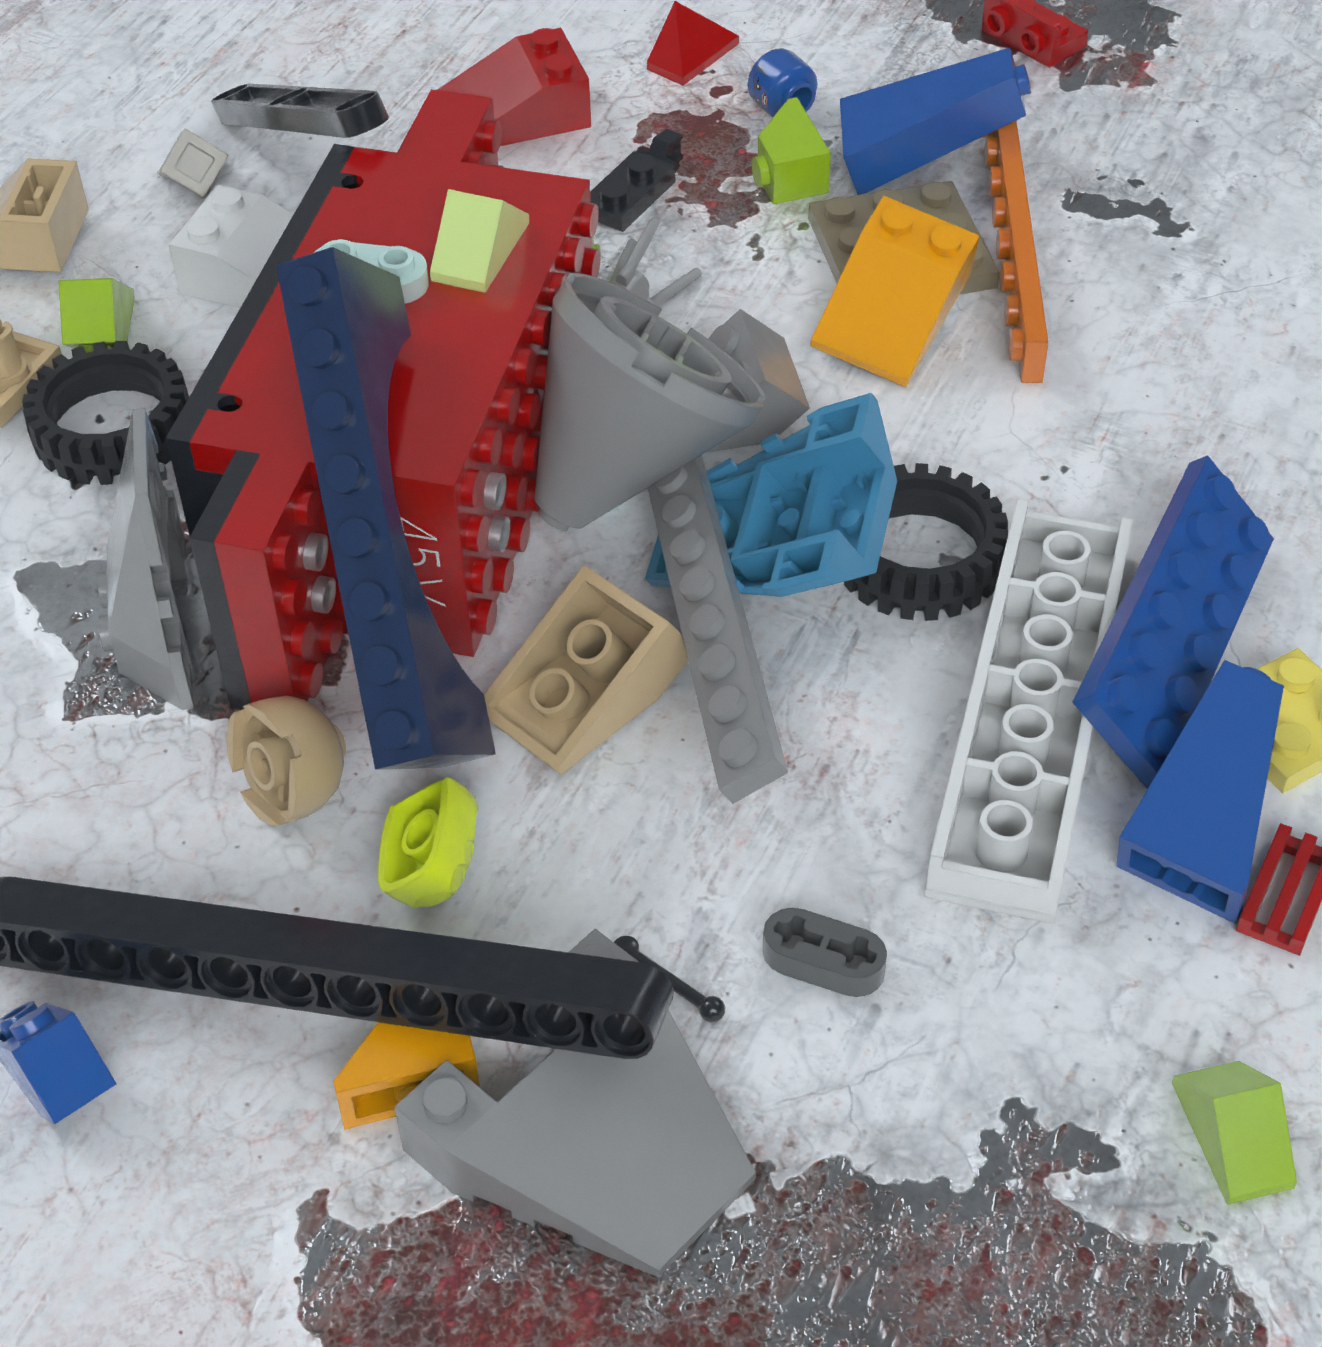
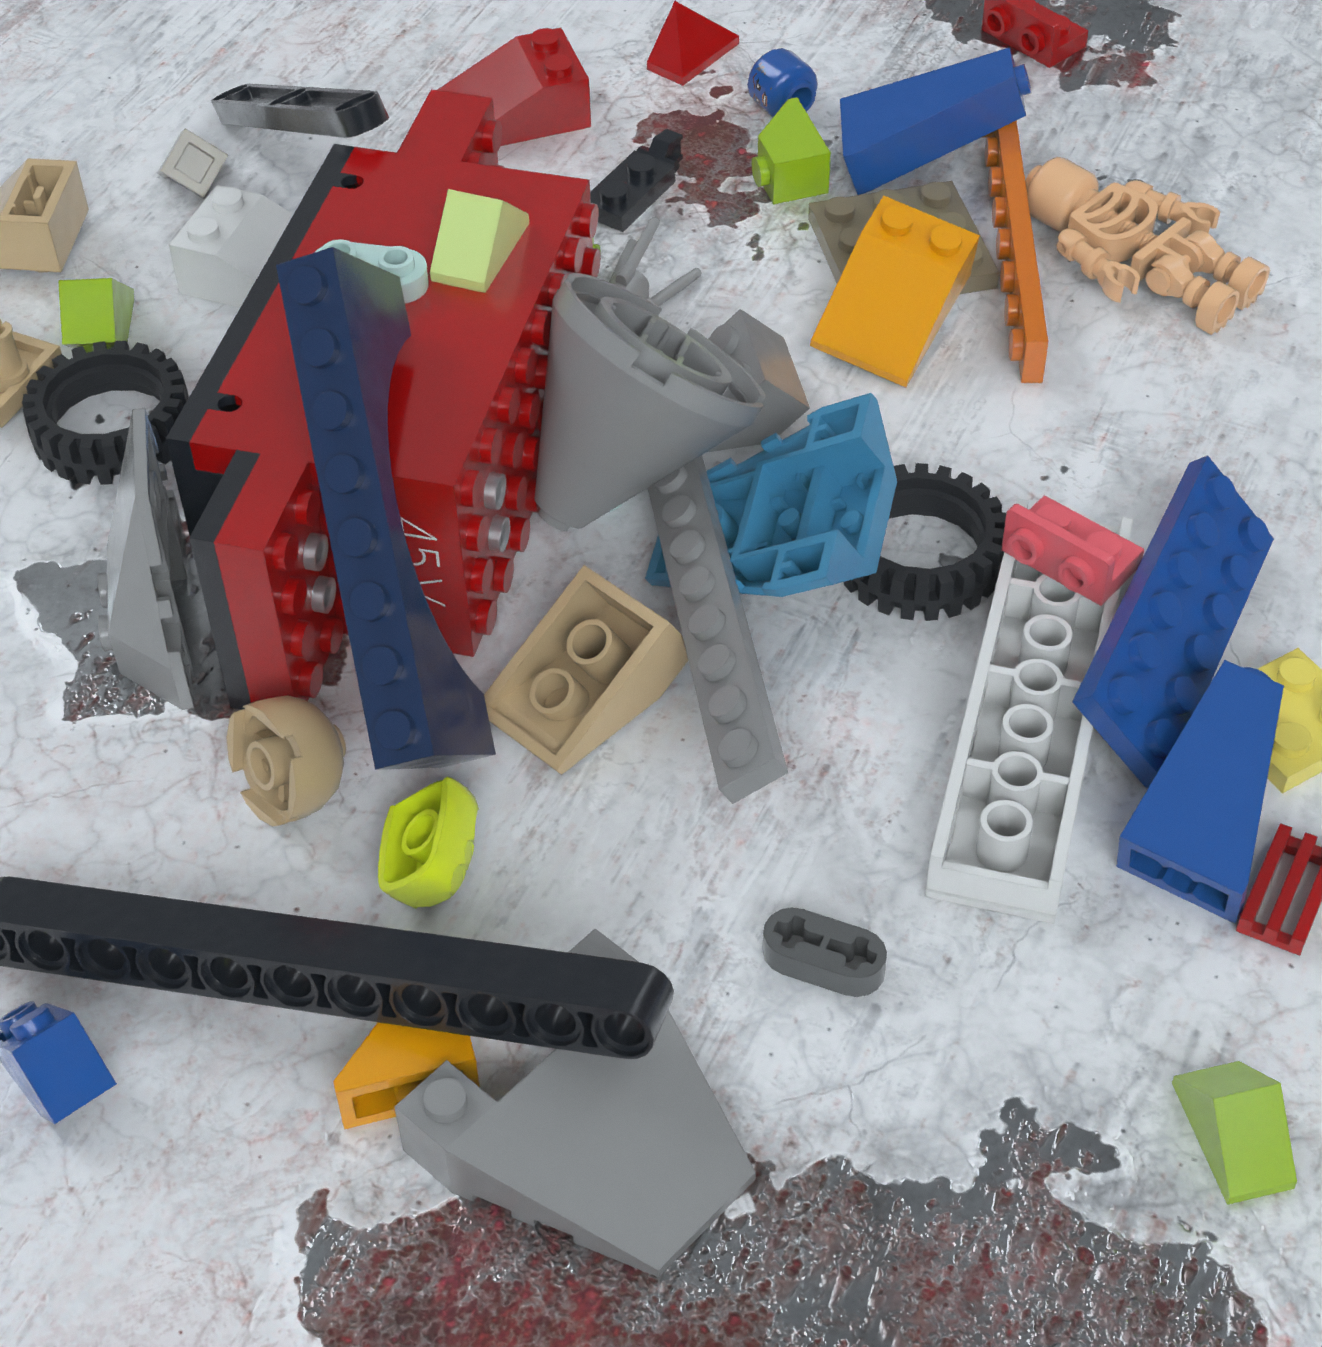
(710, 1007): black hinge -> none
(1070, 548): none -> coral bracket
(1103, 231): none -> light nougat piece

